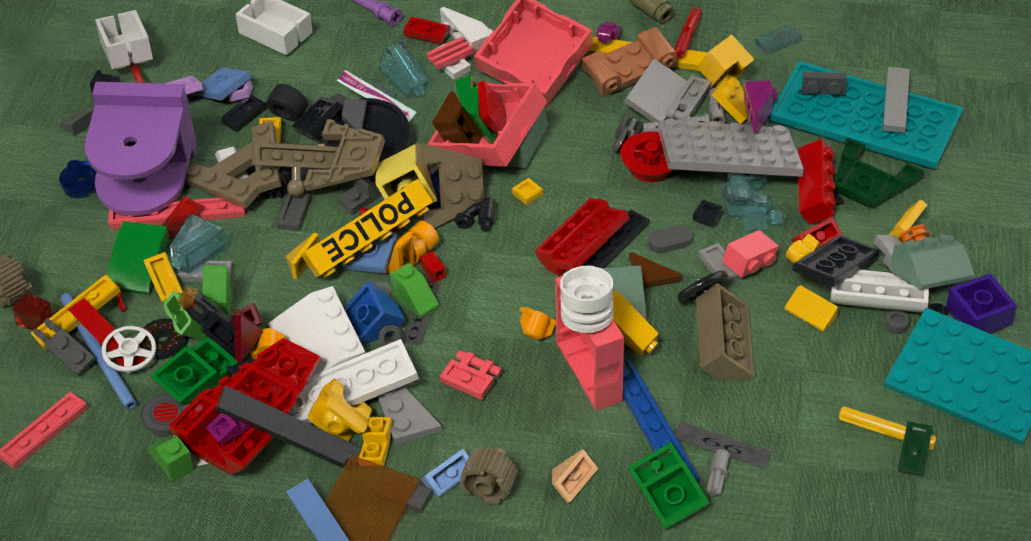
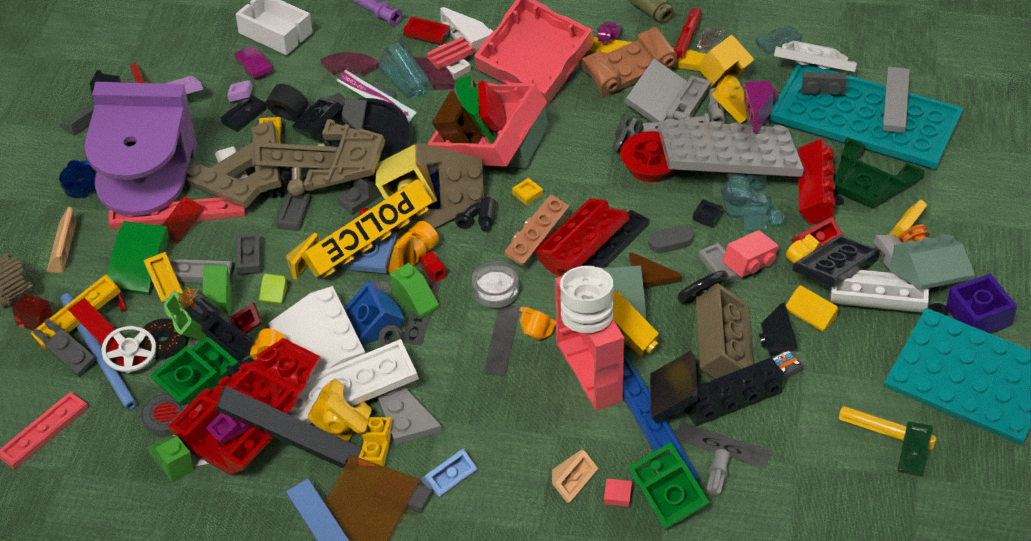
(62, 242): none -> light nougat slope
(129, 46): white piece -> none
(196, 244): clear light blue slope -> none
(223, 83): medium blue plate -> none
(245, 333): dark red slope -> none
(247, 253): none -> dark grey plate
(253, 62): none -> magenta slope
(273, 289): none -> lime slope
(350, 62): none -> clear pink tile
(438, 78): none -> clear pink tile
(467, 379): coral plate -> none
(488, 475): dark tan brick -> none
(495, 284): none -> clear piece
(502, 340): none -> flat silver sticker
(535, 230): none -> nougat bracket
(618, 492): none -> coral tile
(673, 387): none -> black tile
(709, 39): none -> clear tile
(736, 391): none -> black brick
(778, 332): none -> black slope
(788, 363): none -> tile
(809, 53): none -> white wing
(897, 322): dark grey tile -> none

